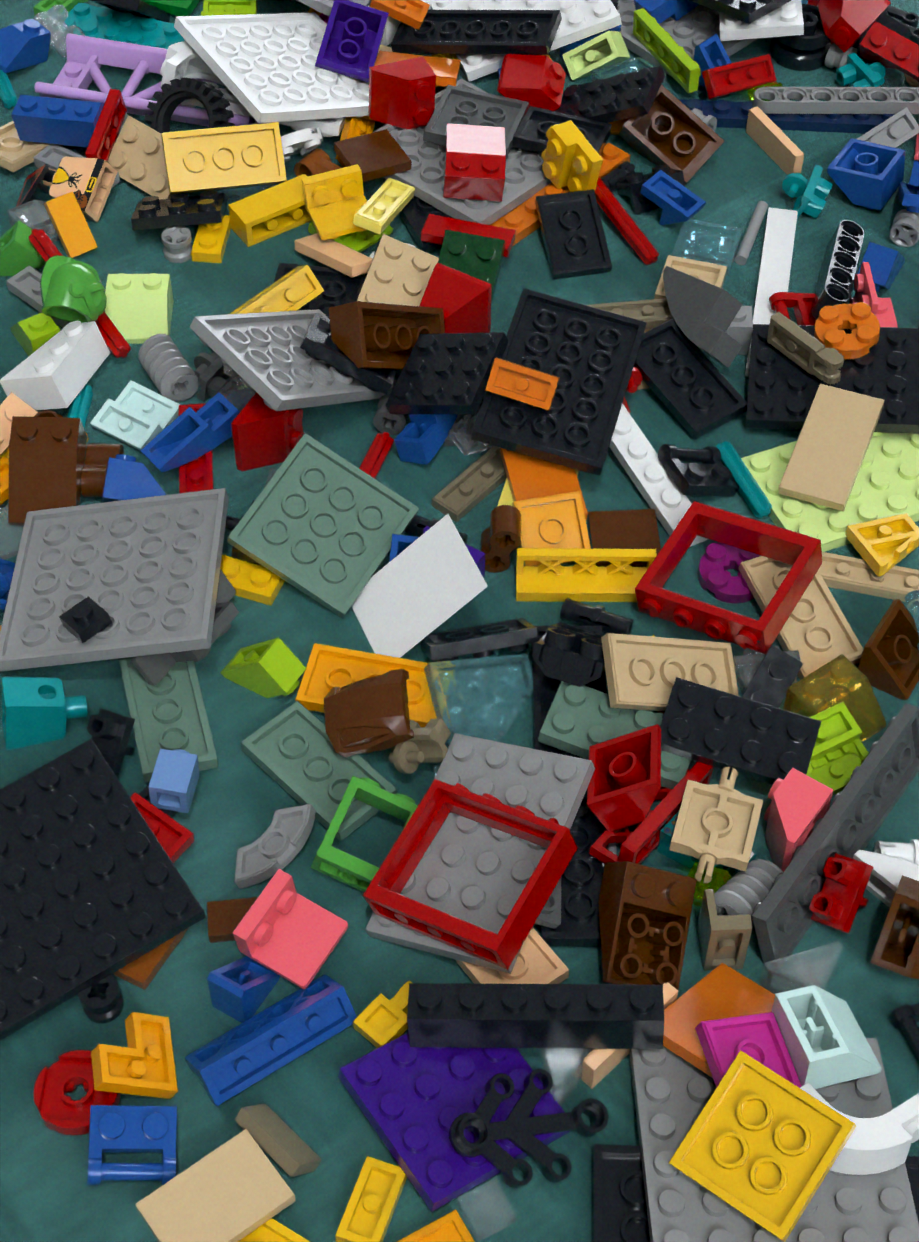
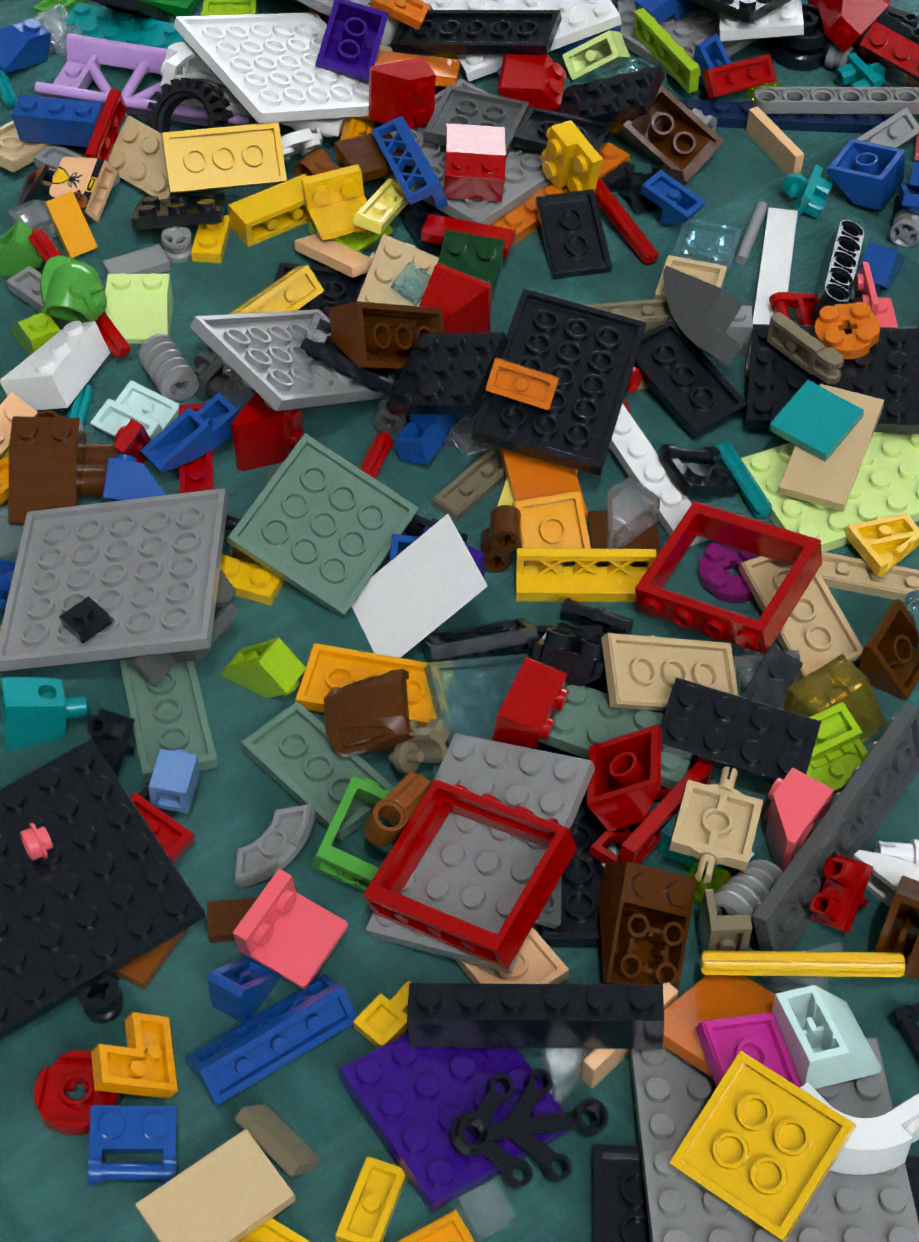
(36, 842): none -> coral plate
(131, 440): none -> red plate
(139, 262): none -> light grey tile
(396, 808): none -> dark orange piece
(411, 283): none -> clear light blue plate
(412, 156): none -> blue fence
(530, 705): none -> red slope
(629, 512): none -> clear slope
(802, 963): none -> yellow axle
(816, 420): none -> teal tile

